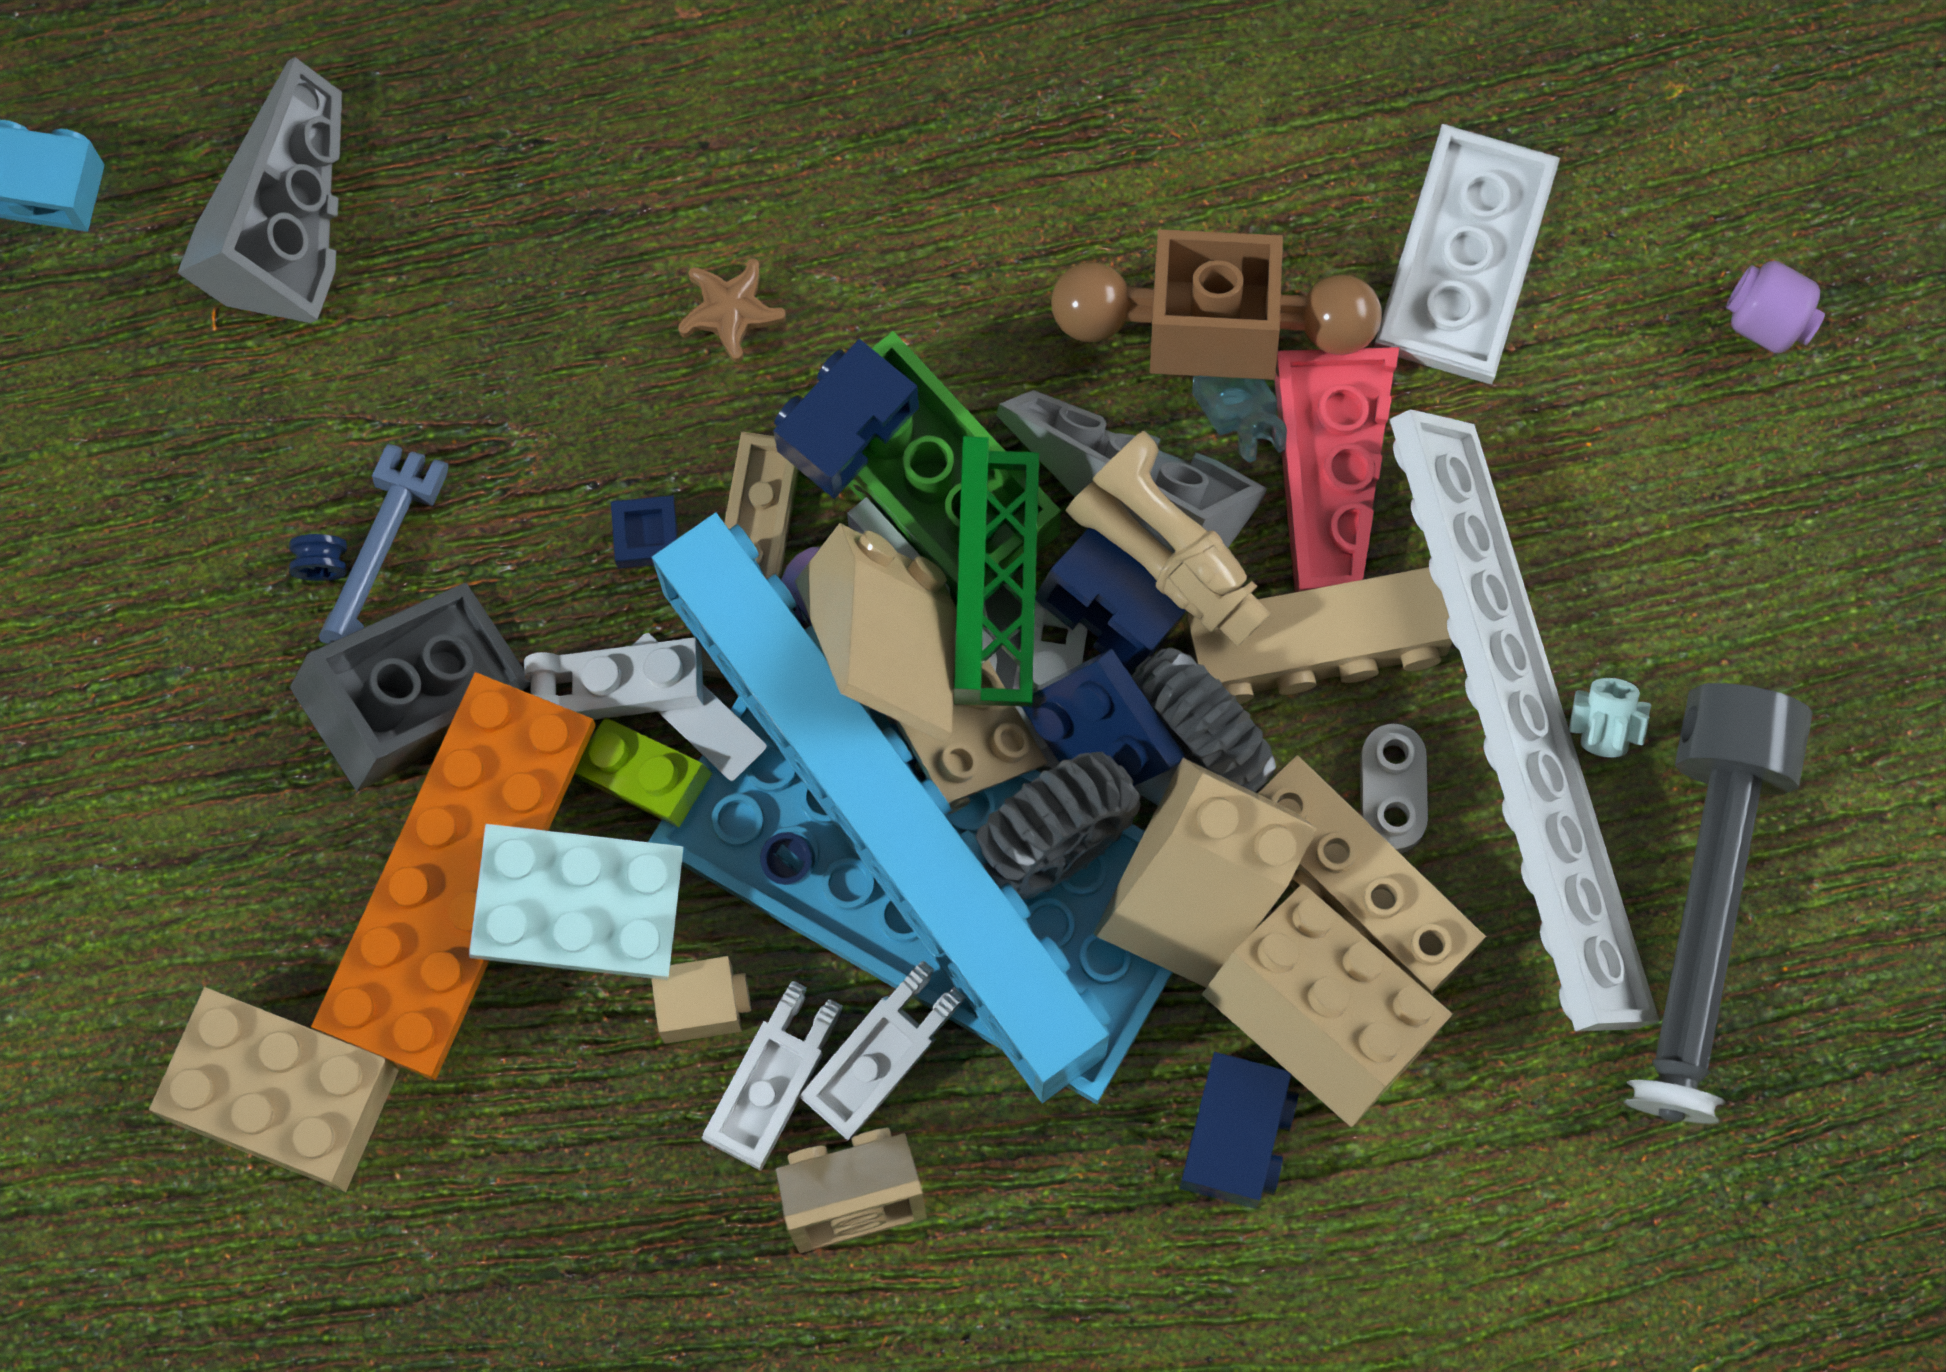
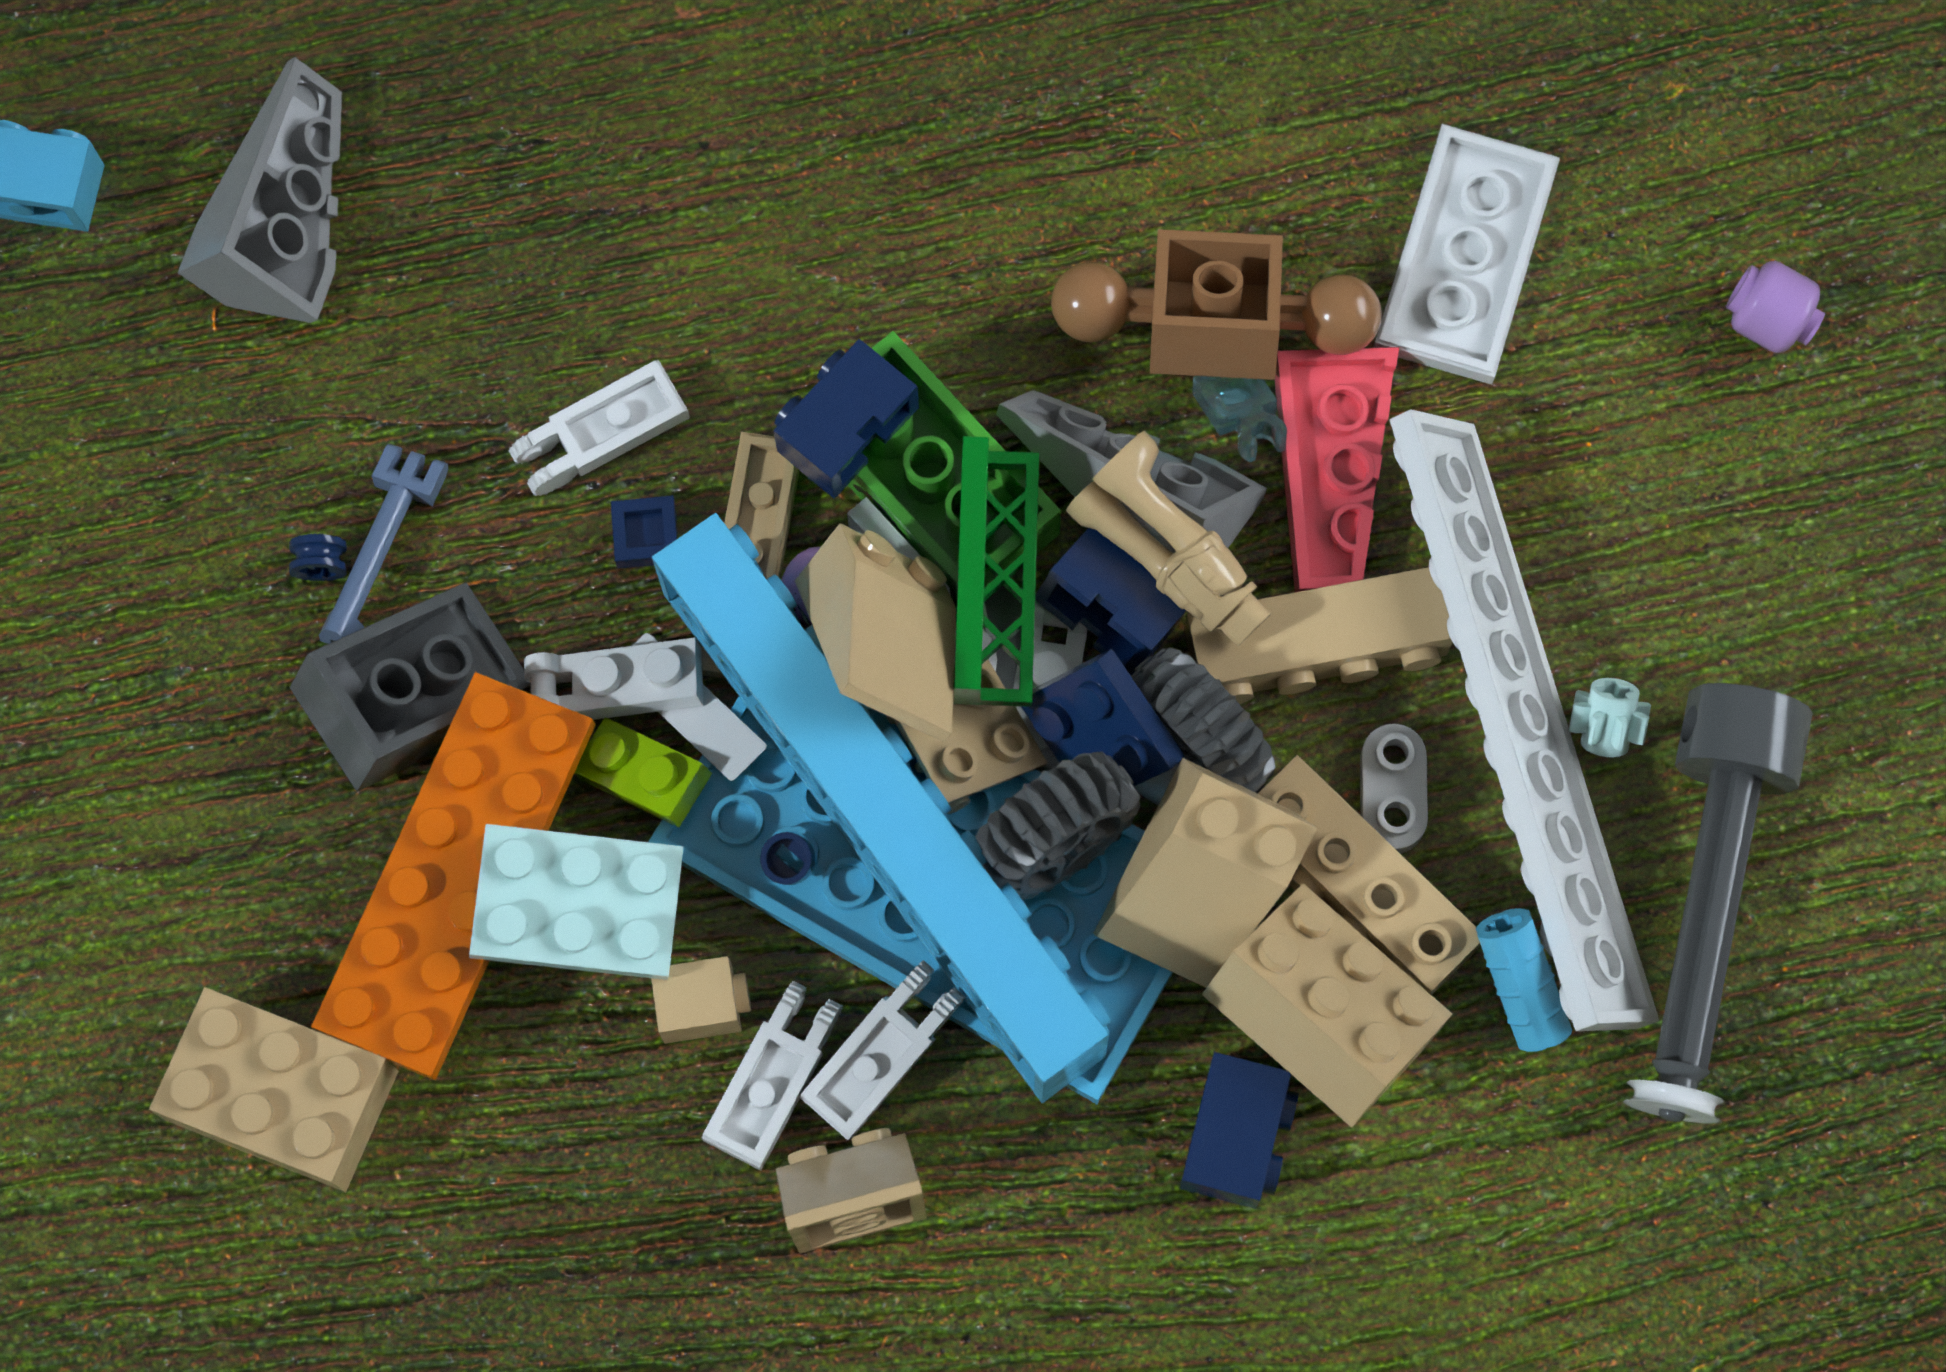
(602, 427): none -> white hinge
(730, 308): medium nougat animal -> none
(1523, 979): none -> medium azure axle

